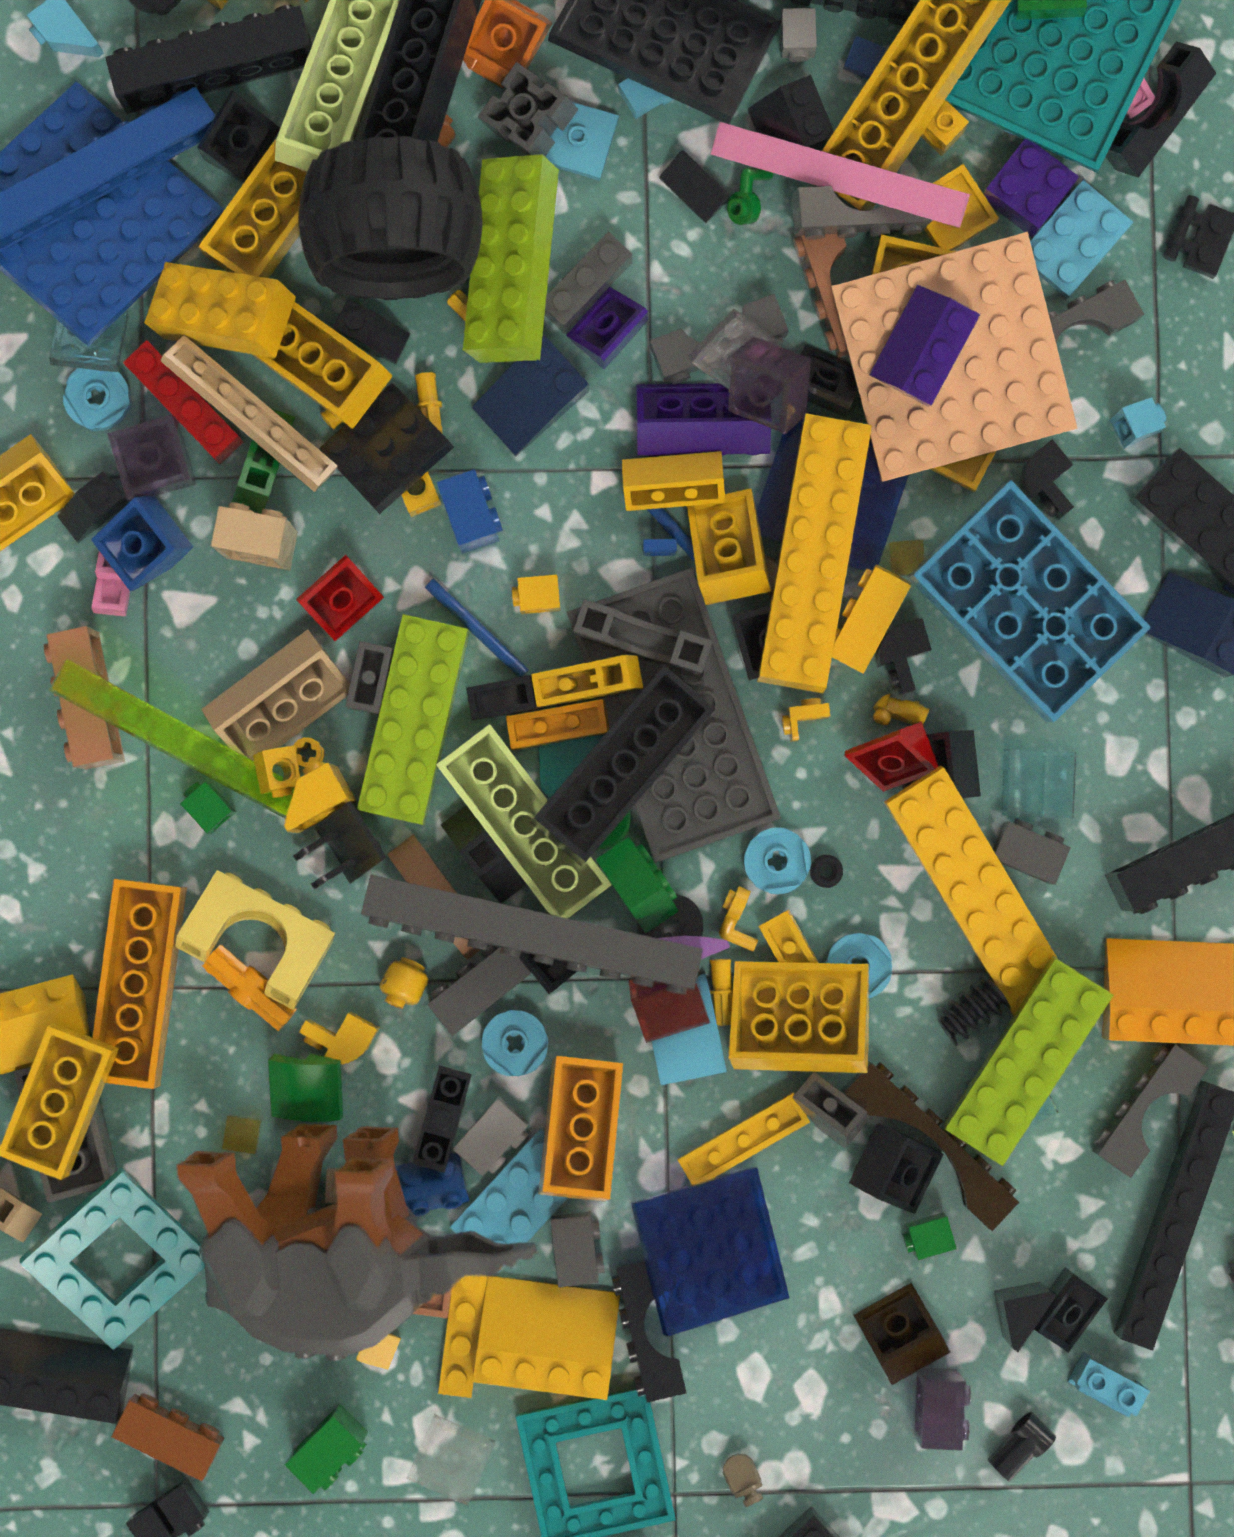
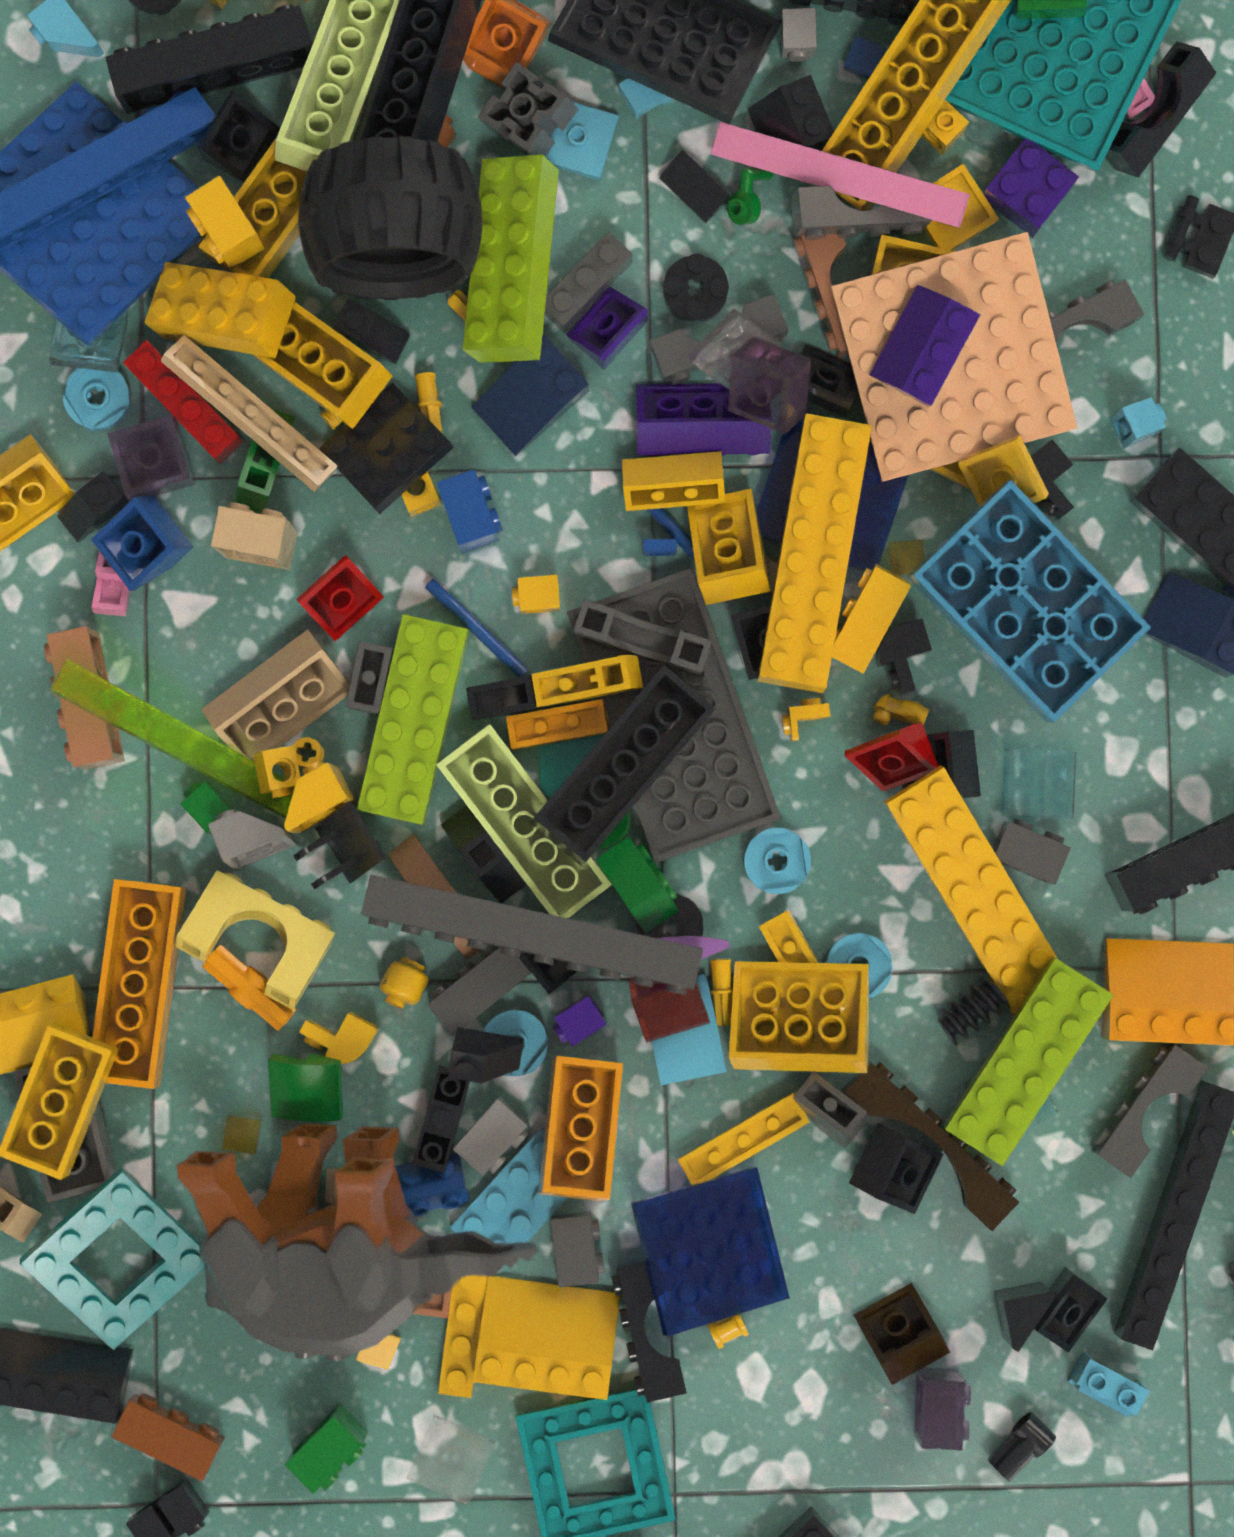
(219, 215): none -> yellow brick
(247, 839): none -> light grey slope
(483, 1055): none -> black slope
(579, 1020): none -> dark purple brick
(695, 307): none -> black plate
(727, 1330): none -> yellow bush
(735, 904): yellow plate -> none
(743, 1478): dark tan arm -> none
(837, 871): black plate -> none
(929, 1236): green brick -> none
(999, 464): none -> yellow plate
(1077, 238): medium azure plate -> none

